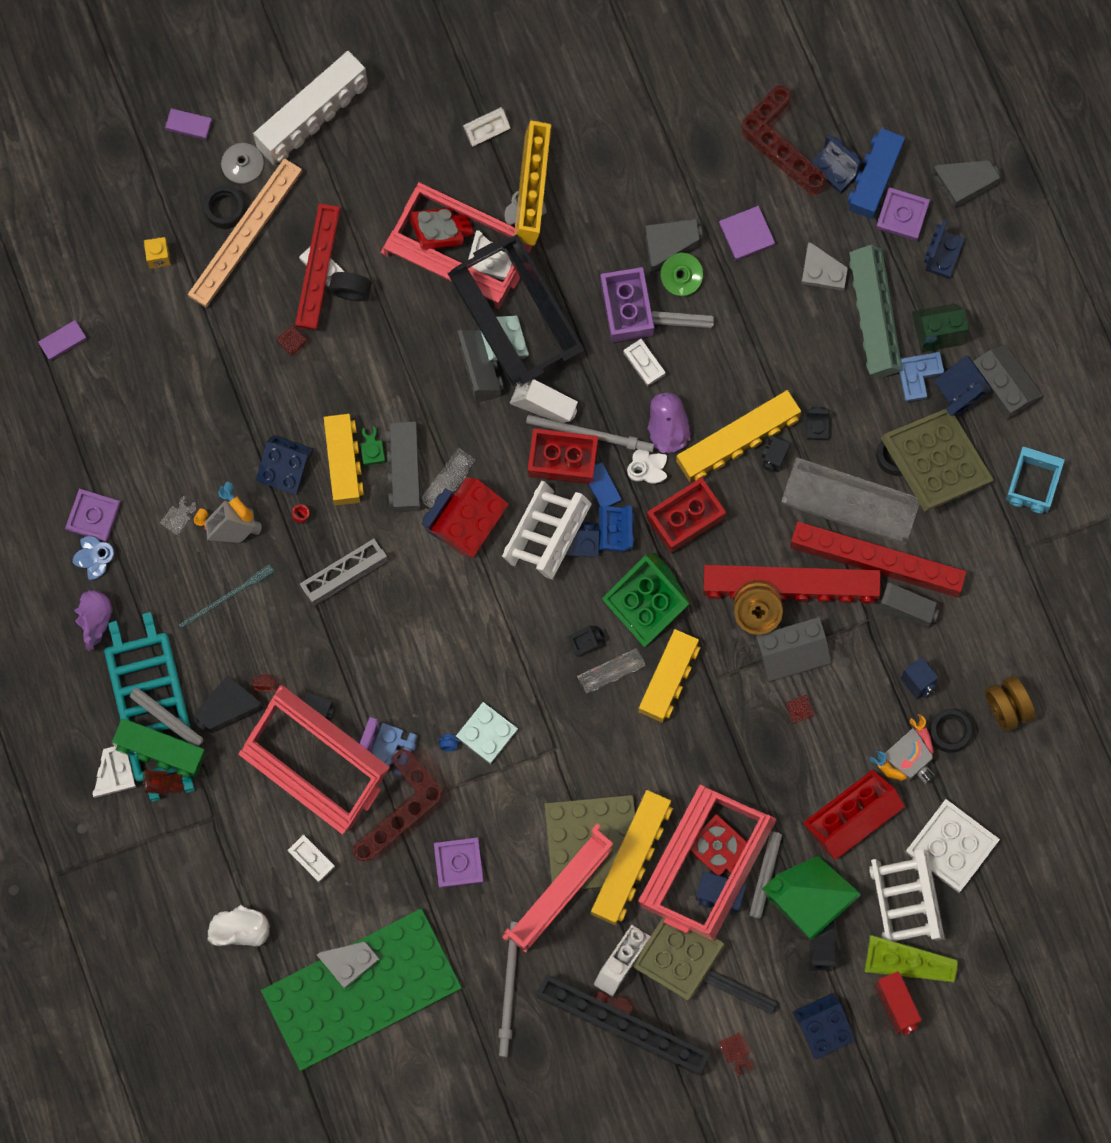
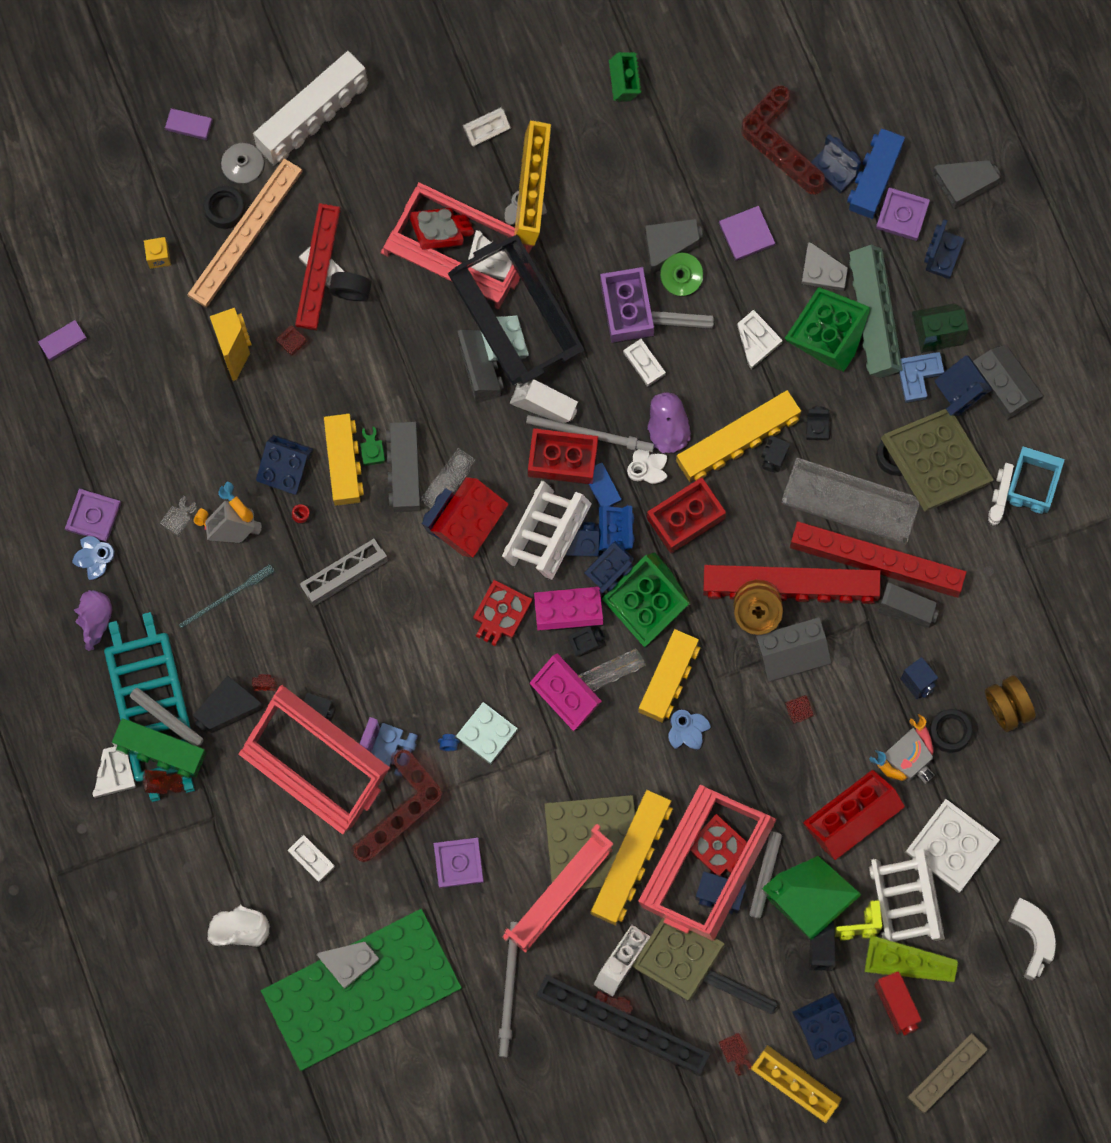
(232, 339): none -> yellow slope
(501, 612): none -> red piece
(565, 692): none -> dark pink plate
(568, 608): none -> dark pink plate
(609, 567): none -> dark blue bracket
(624, 76): none -> green brick
(689, 732): none -> medium blue plate
(757, 338): none -> white wing
(796, 1083): none -> yellow brick
(830, 328): none -> green slope
(872, 924): none -> neon yellow bracket
(947, 1073): none -> dark tan plate
(1000, 495): none -> white hinge
(1040, 929): none -> white arch

